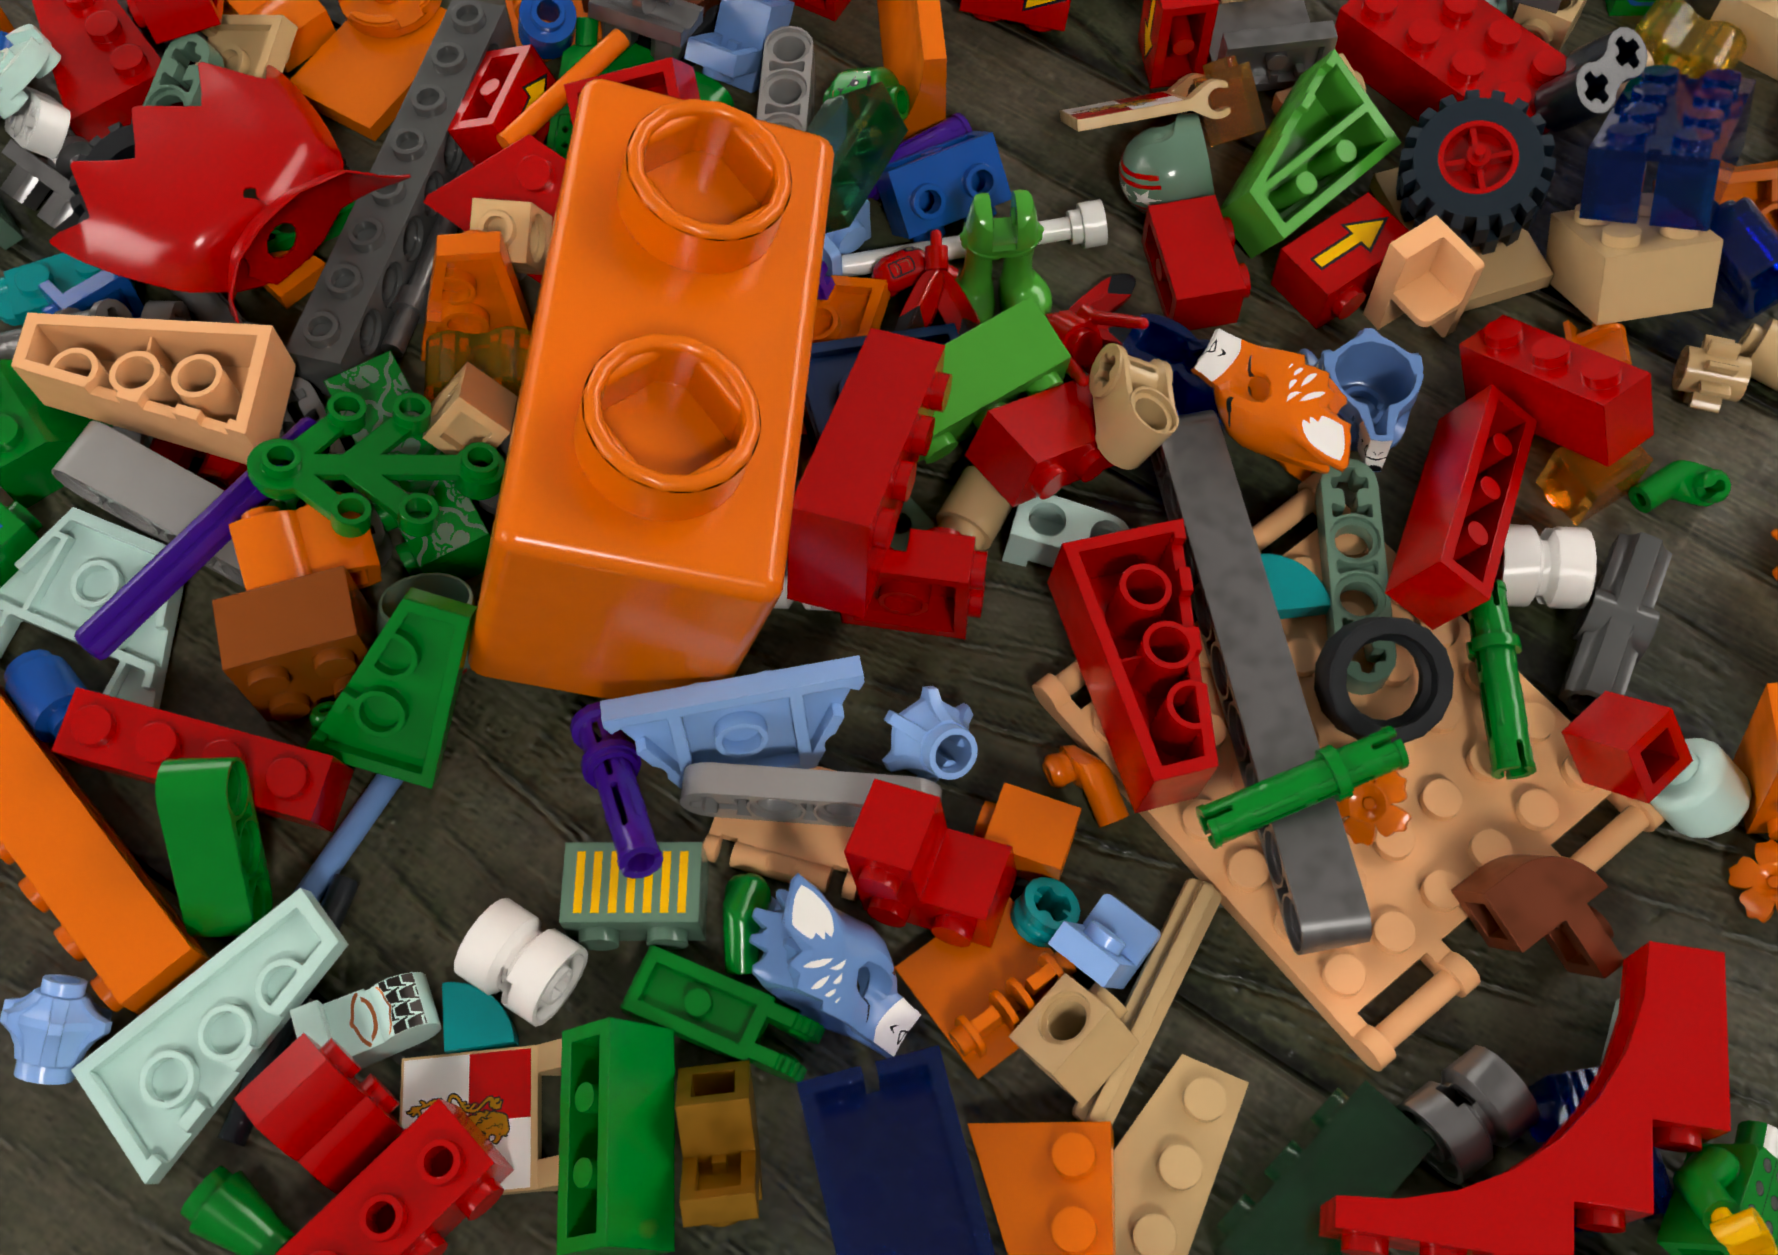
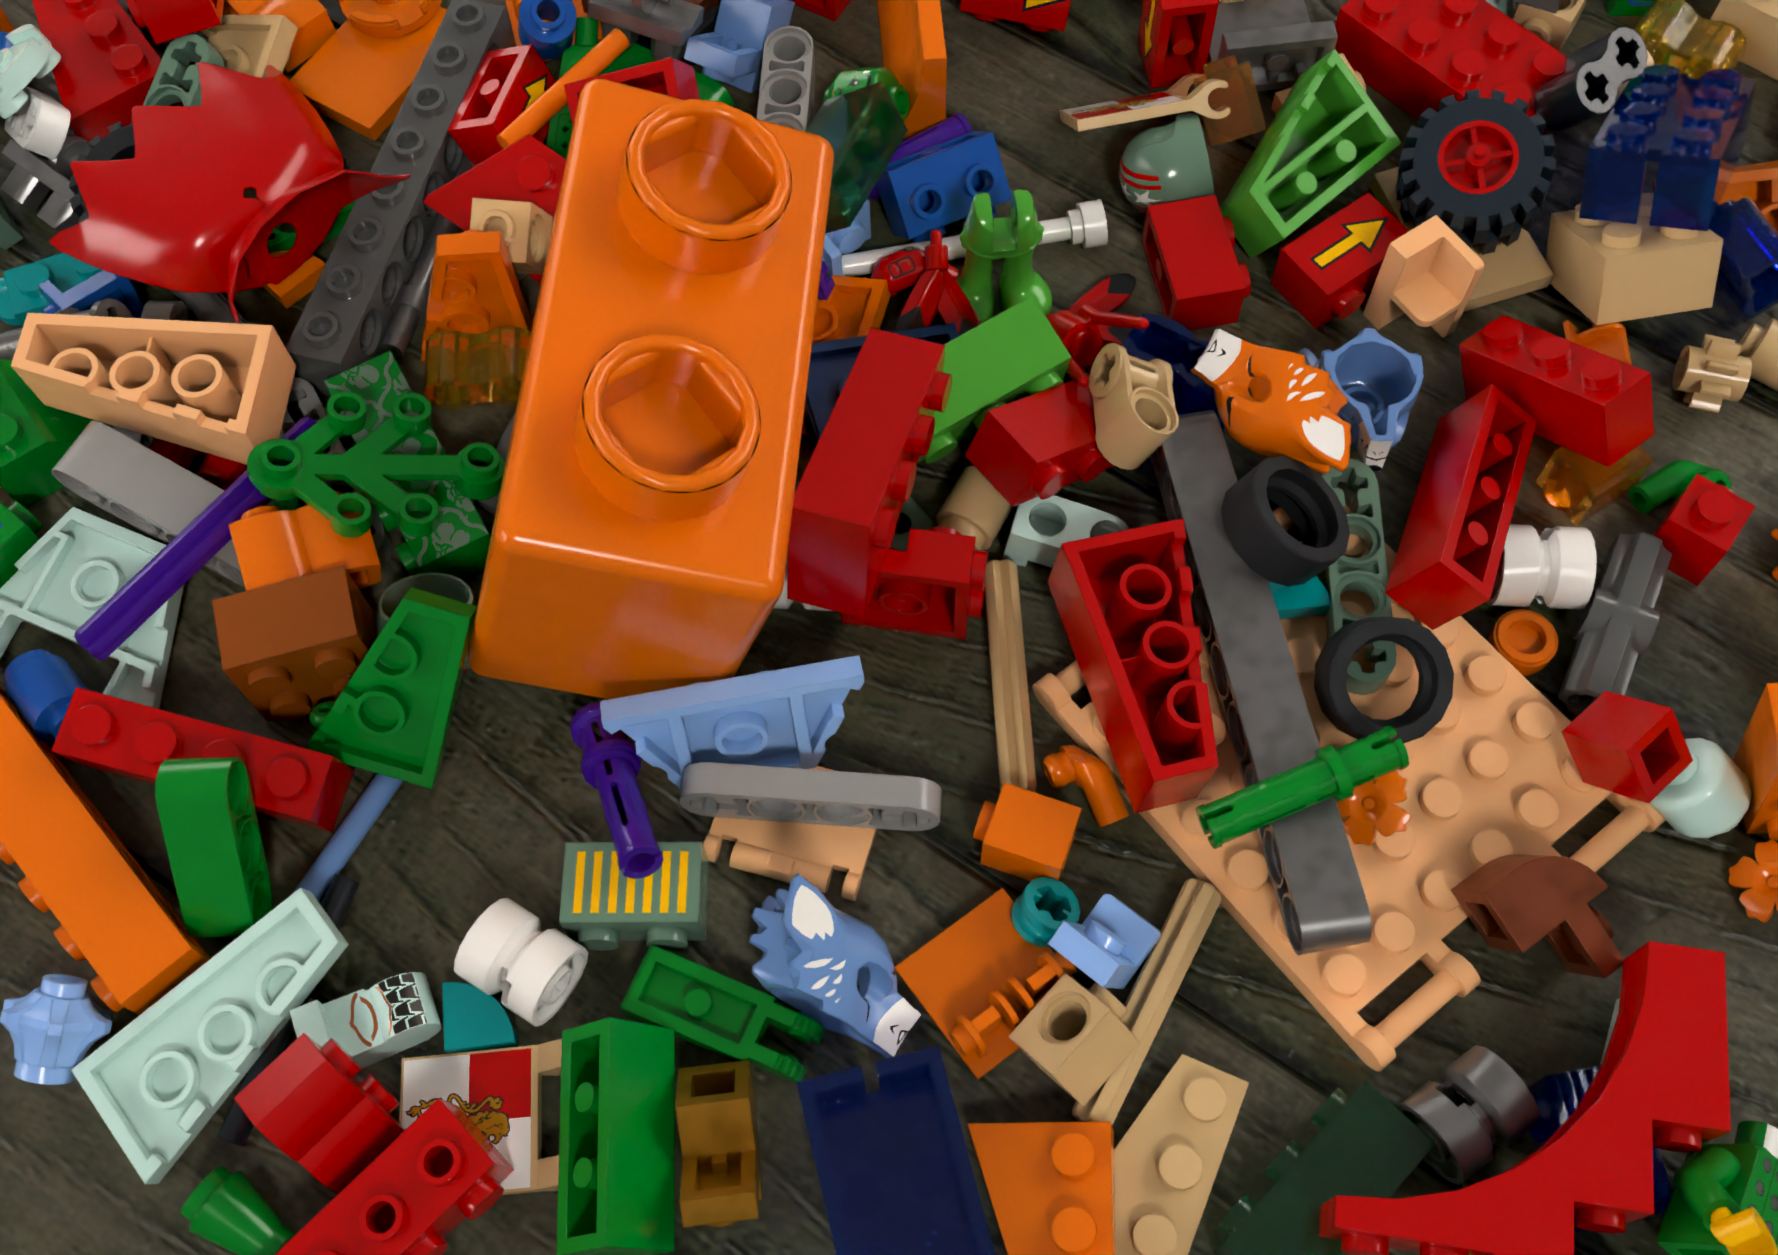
(470, 411): tan brick -> none
(741, 897): green arm -> none
(925, 873): red brick -> none
(931, 738): light blue rock -> none
(1009, 676): none -> tan axle
(1262, 539): none -> black tyre
(1501, 694): green pin -> none
(1524, 640): none -> orange tile
(1702, 527): none -> red brick

